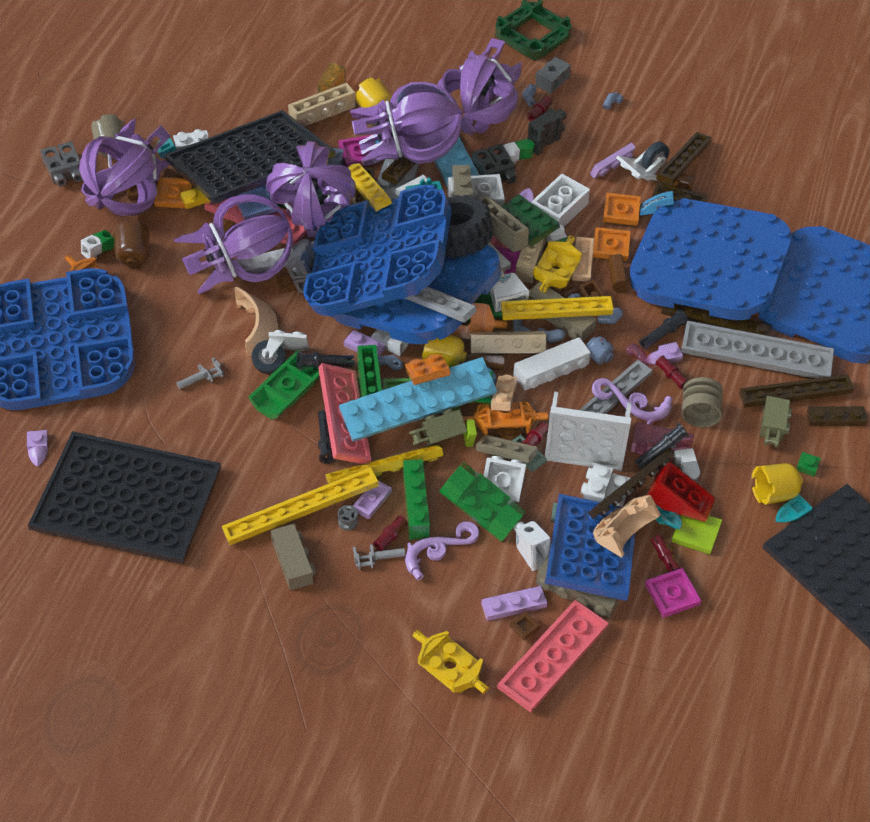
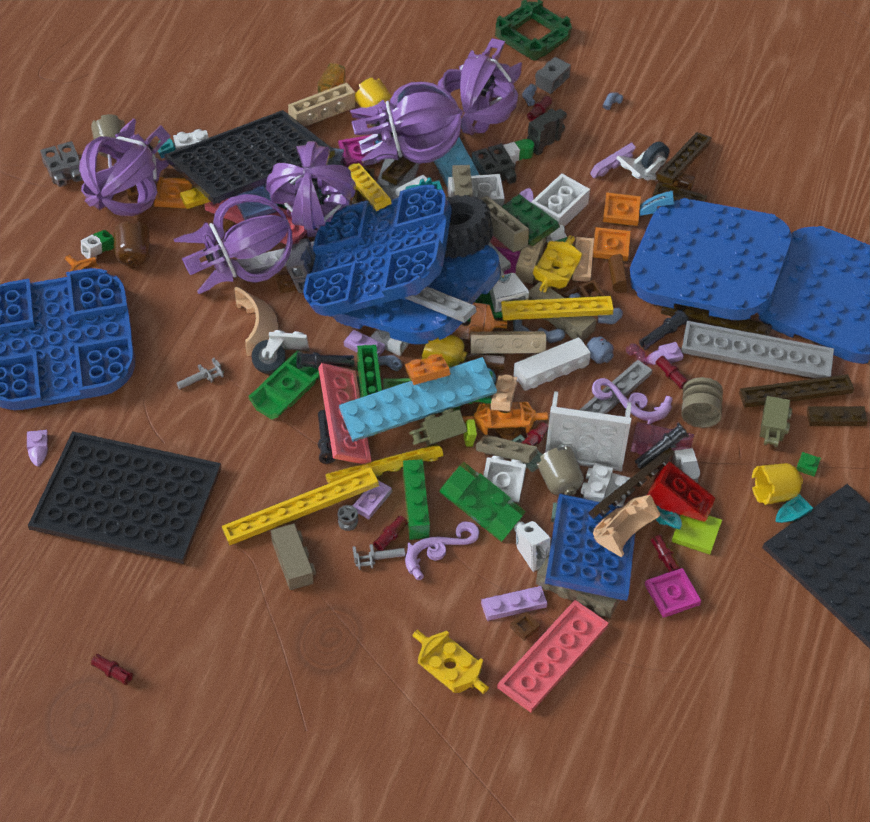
(112, 669): none -> dark red pin
(561, 471): none -> dark tan cylinder

